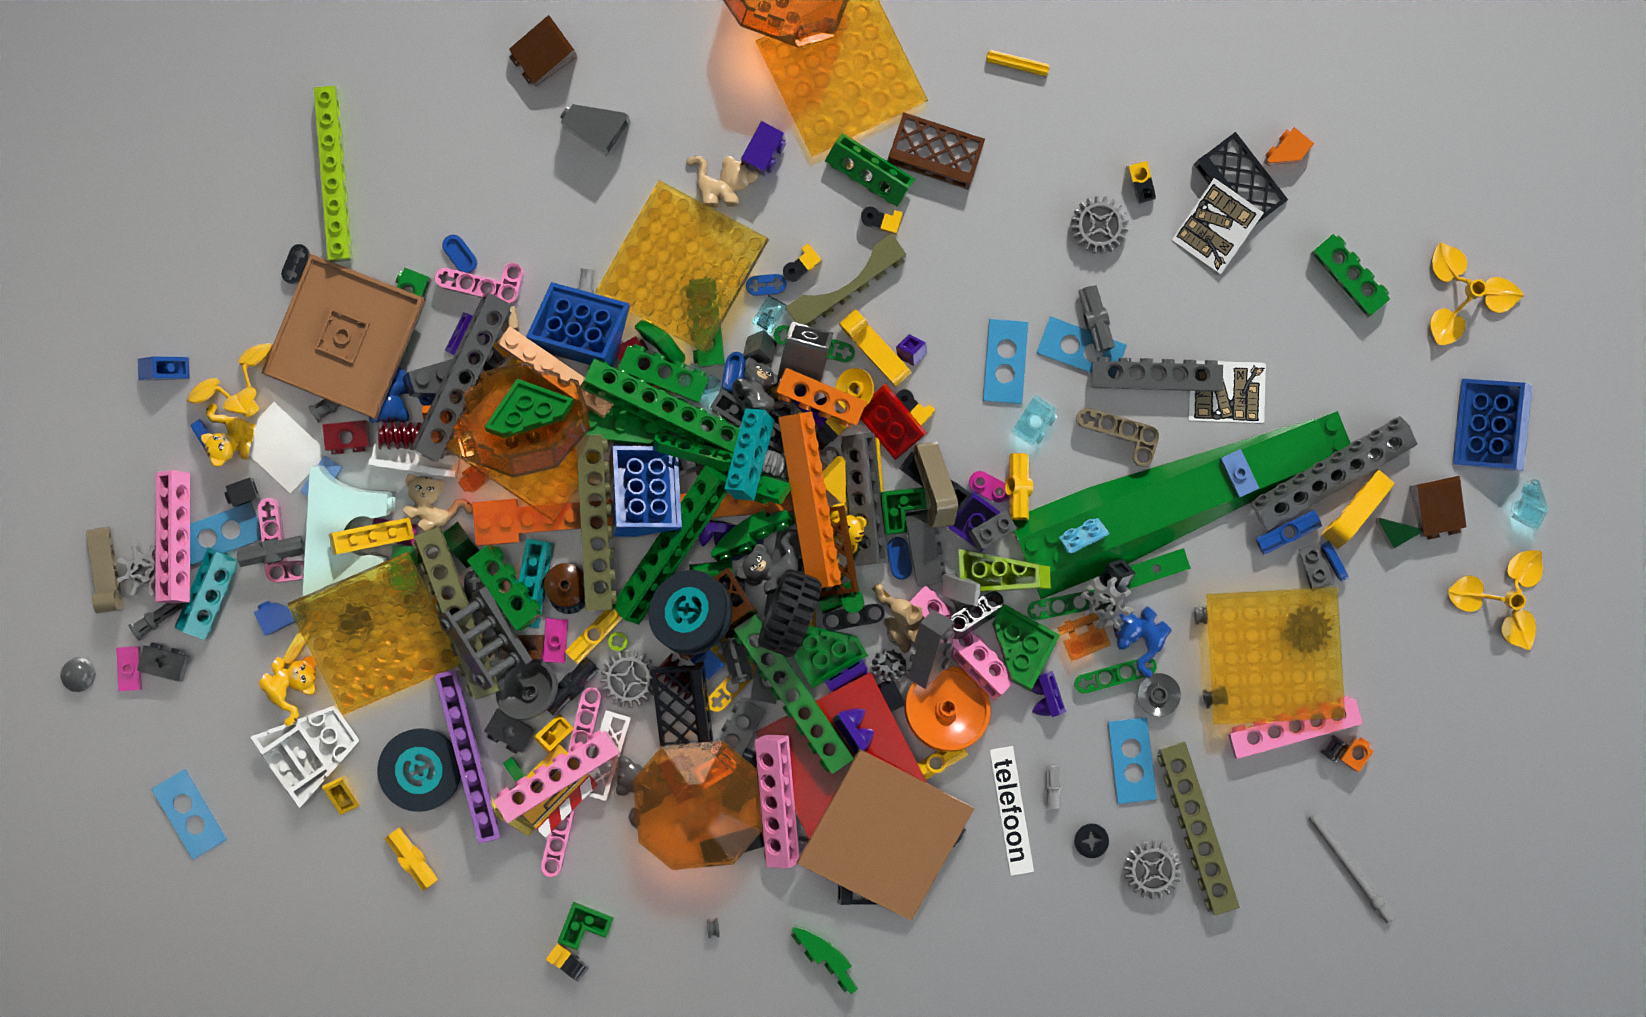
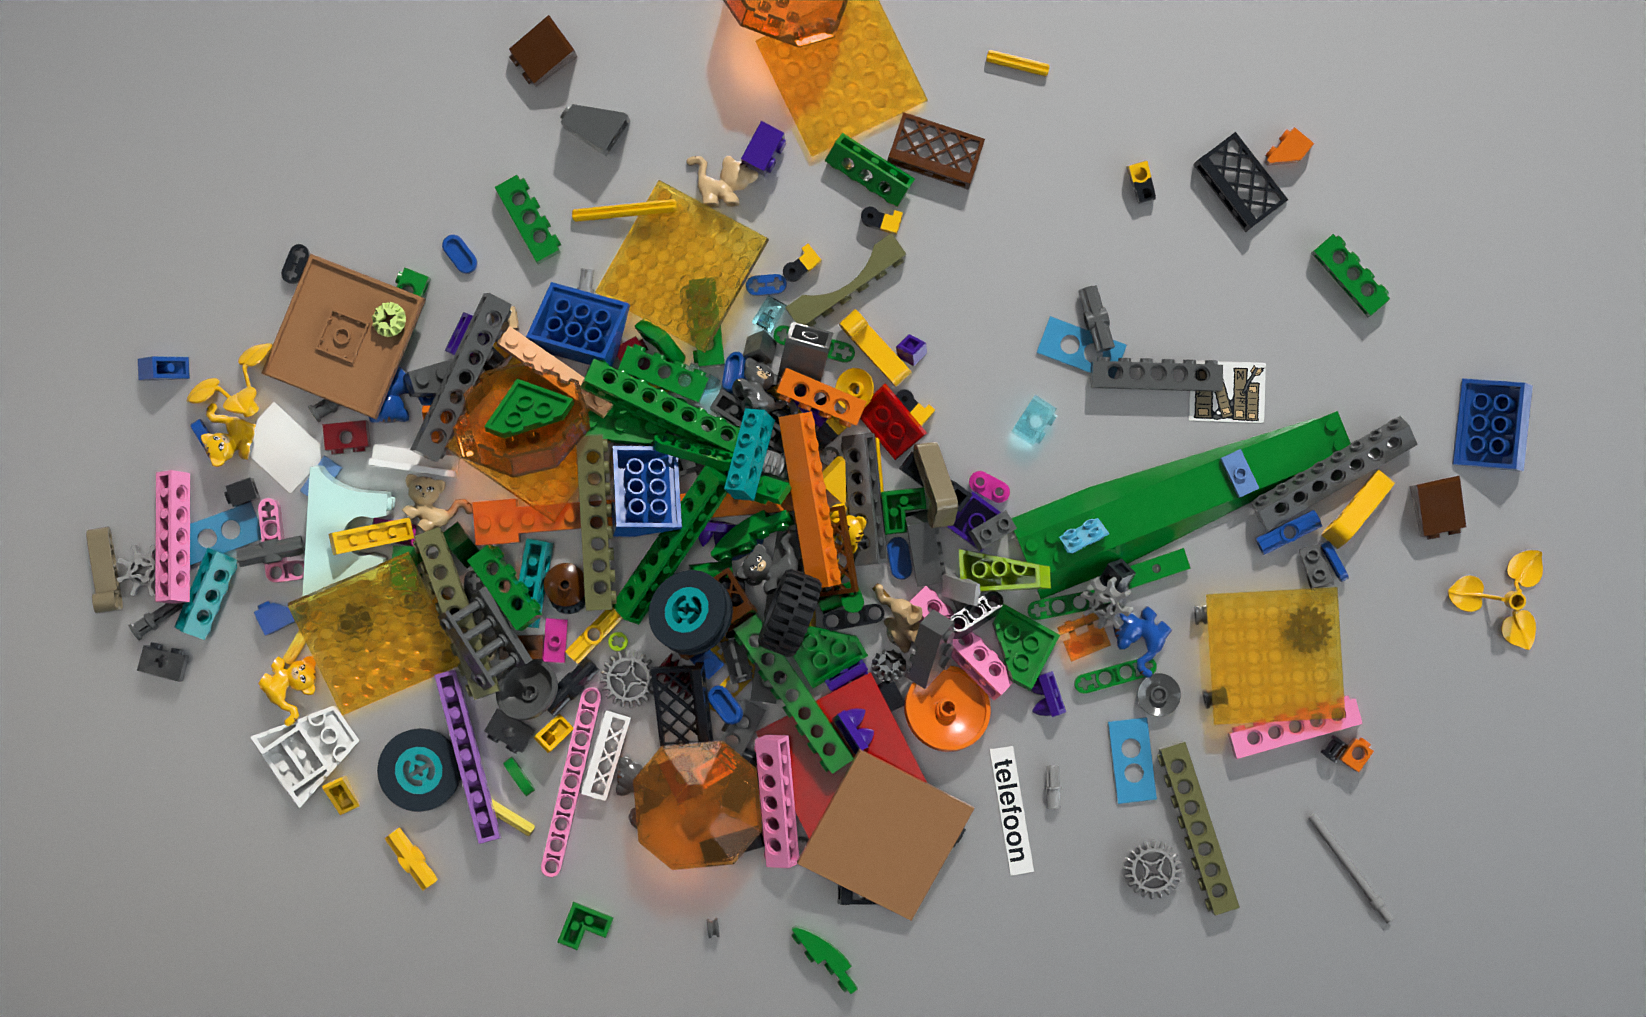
(77, 674): dark grey hair -> none
(127, 665): dark pink plate -> none
(182, 784): dark azure piece -> none
(333, 173): lime brick -> none
(397, 322): none -> yellowish green gear
(397, 435): dark red piece -> none
(472, 480): clear orange brick -> none
(478, 282): bright pink beam -> none
(507, 192): none -> green brick
(555, 809): sticker -> none
(567, 962): leg -> none
(606, 751): bright pink brick -> none
(624, 210): none -> yellow axle
(725, 705): none -> blue tile
(946, 759): yellow piece -> none
(998, 331): dark azure piece -> none
(1019, 486): yellow piece -> none
(1099, 847): black gear -> none
(1113, 212): light grey gear -> none
(1116, 431): dark tan beam -> none
(1217, 226): sticker -> none
(1395, 532): dark green slope -> none
(1499, 292): yellow plant -> none
(1532, 506): clear light blue slope -> none

